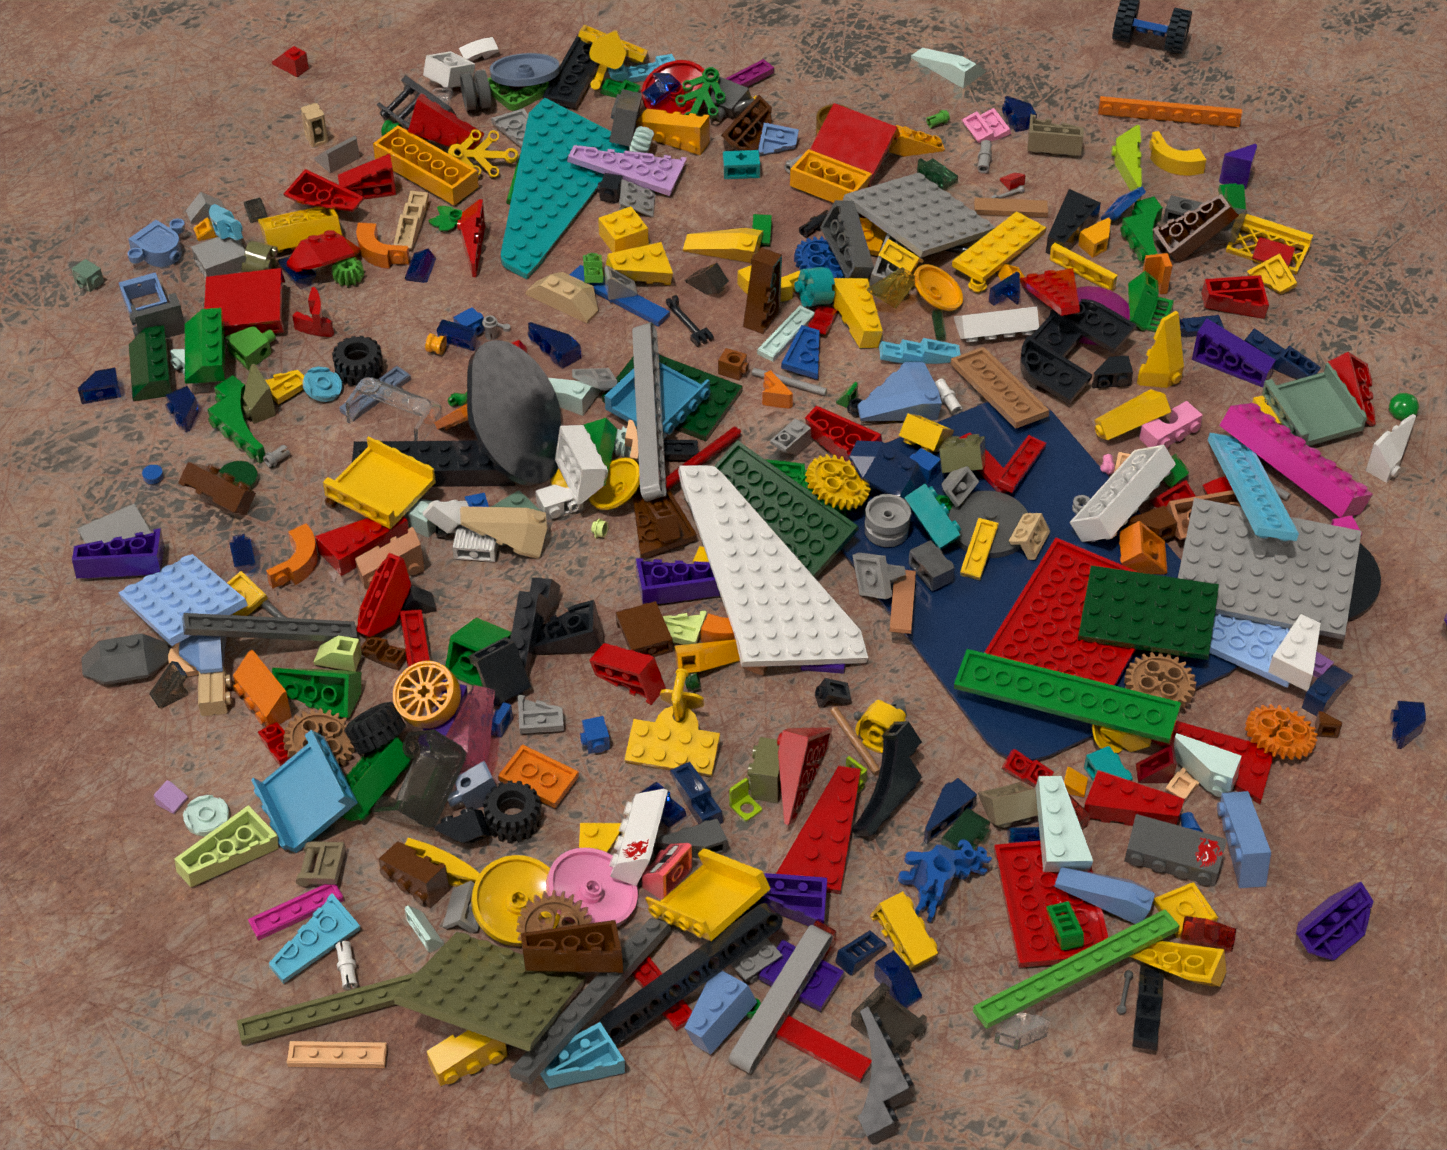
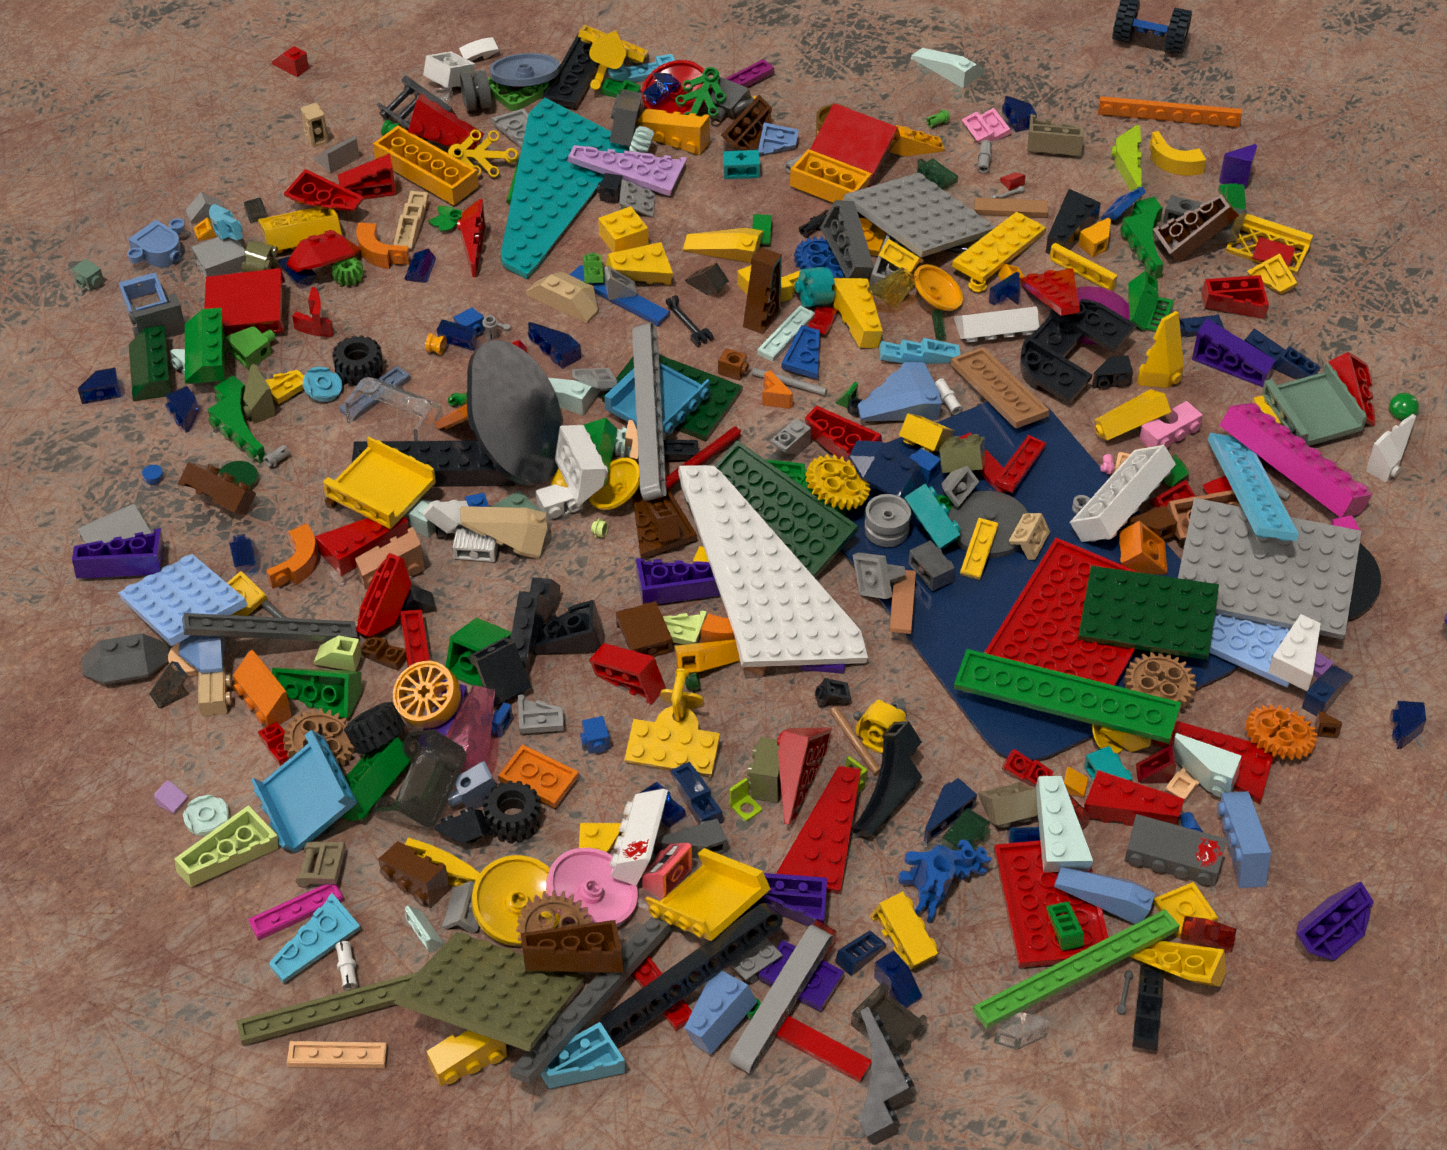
(1160, 268): orange panel -> none

